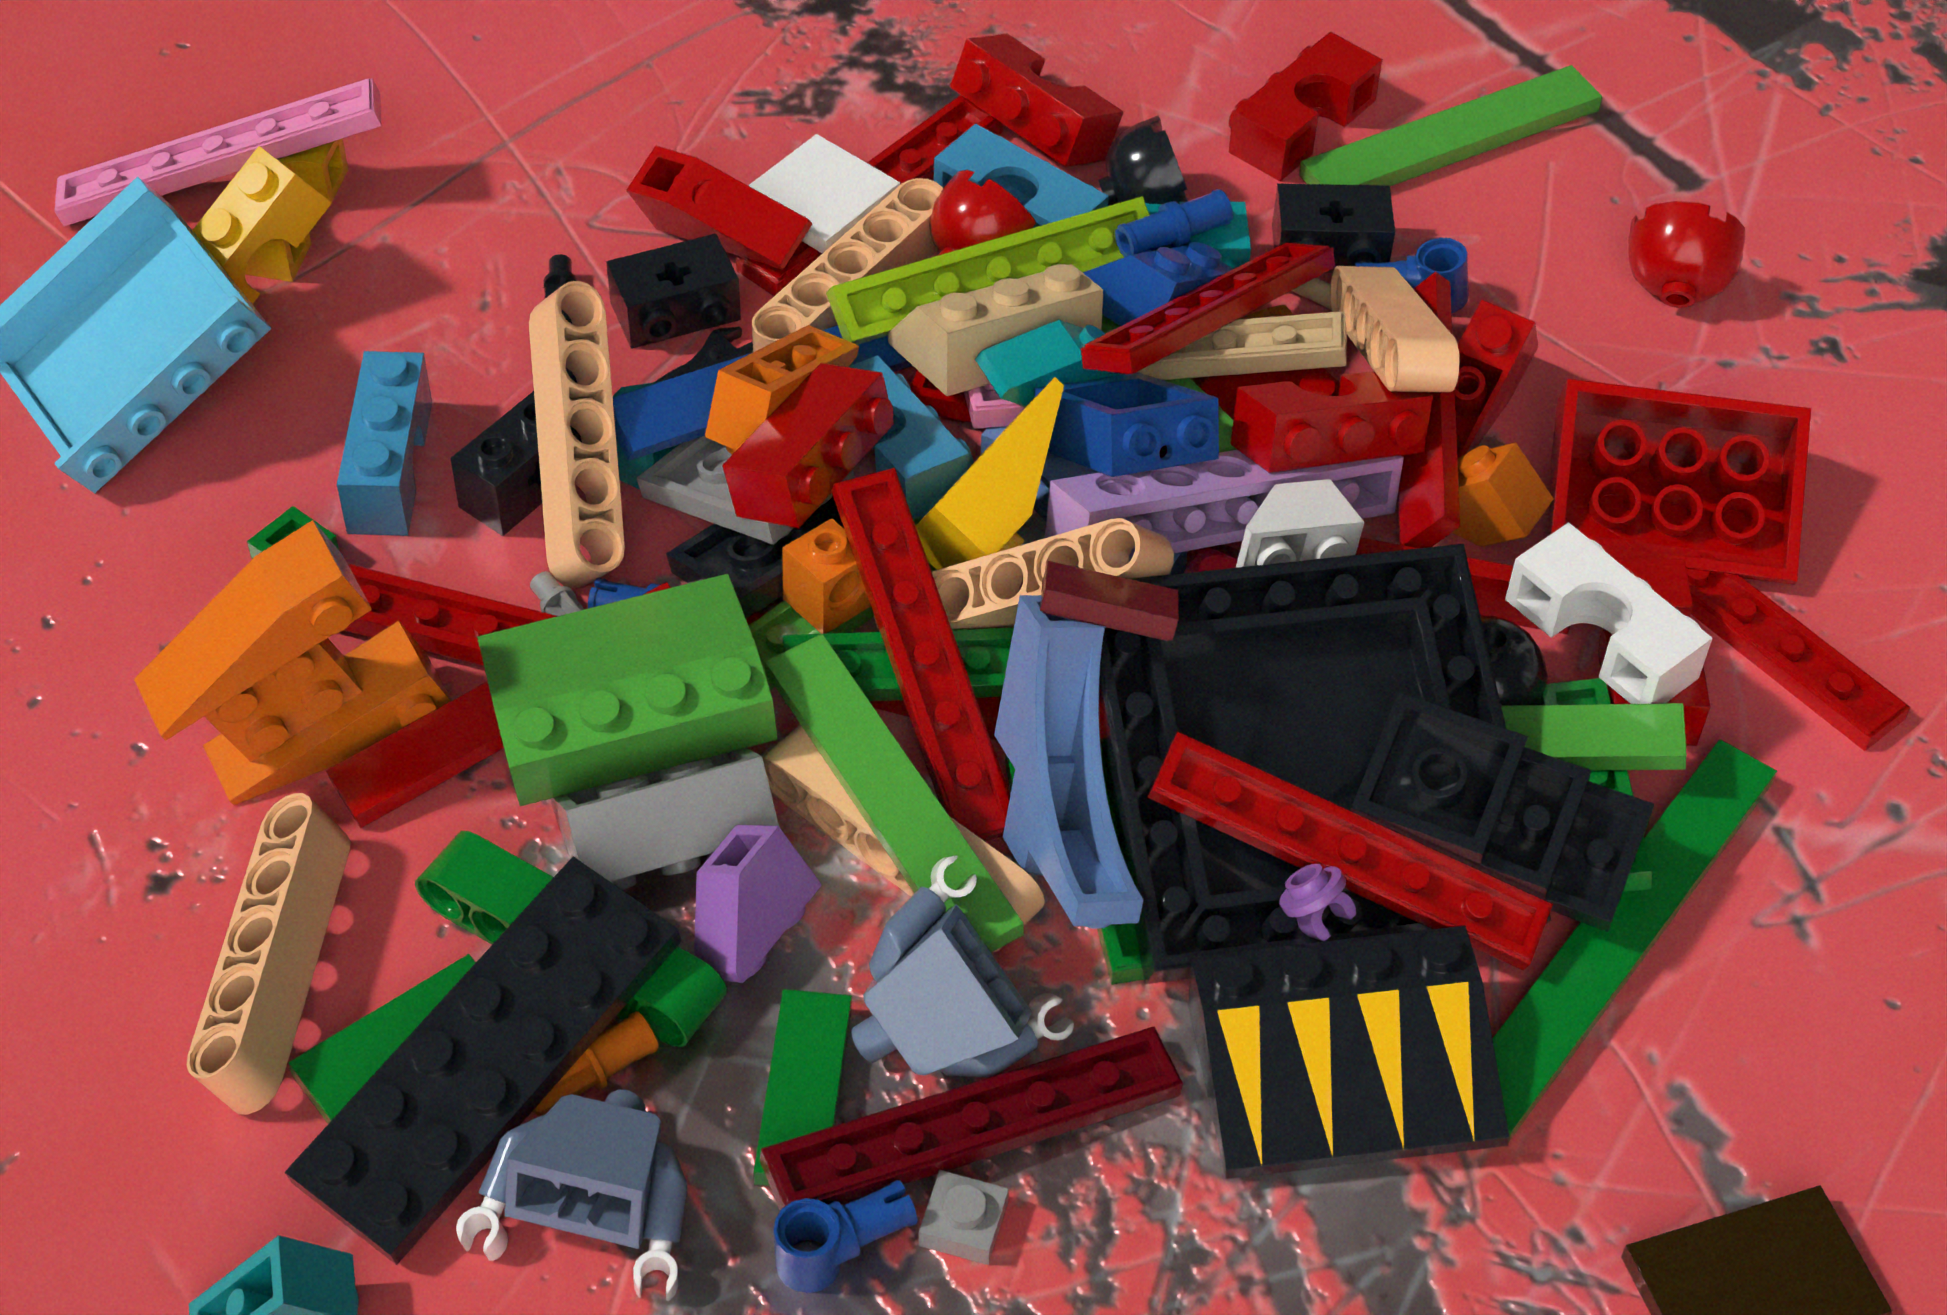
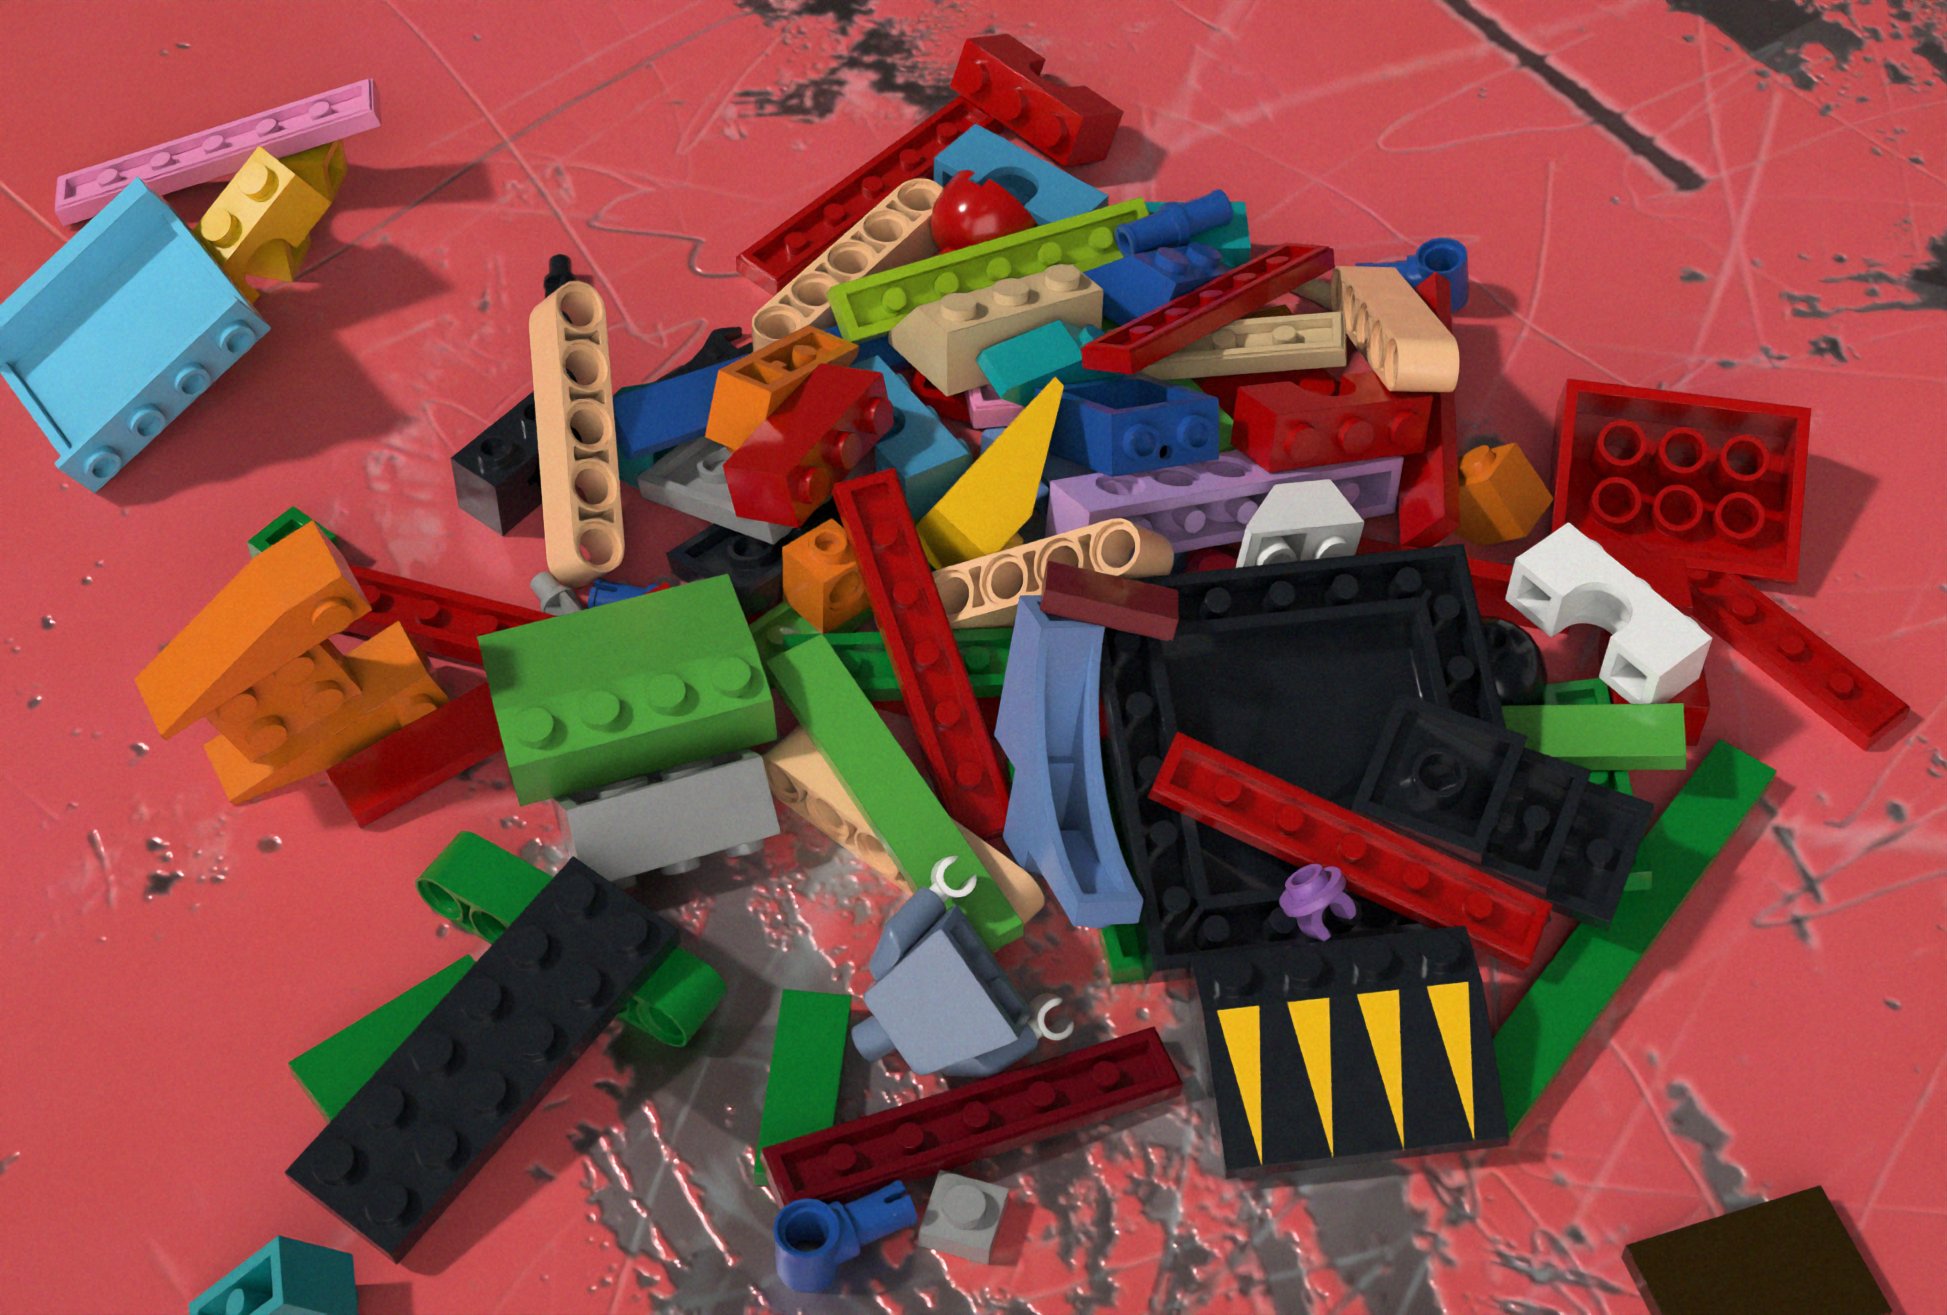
(269, 955): light nougat beam -> none
(377, 460): dark azure arch -> none
(591, 1174): sand blue torso -> none
(605, 1057): orange axle -> none
(673, 290): black brick -> none
(699, 200): red slope -> none
(748, 899): medium lavender slope -> none
(826, 188): white tile -> none
(1143, 165): black cylinder -> none
(1280, 120): red arch -> none
(1345, 217): black brick -> none
(1457, 132): bright green tile -> none
(1491, 365): red slope -> none
(1684, 252): red cylinder -> none

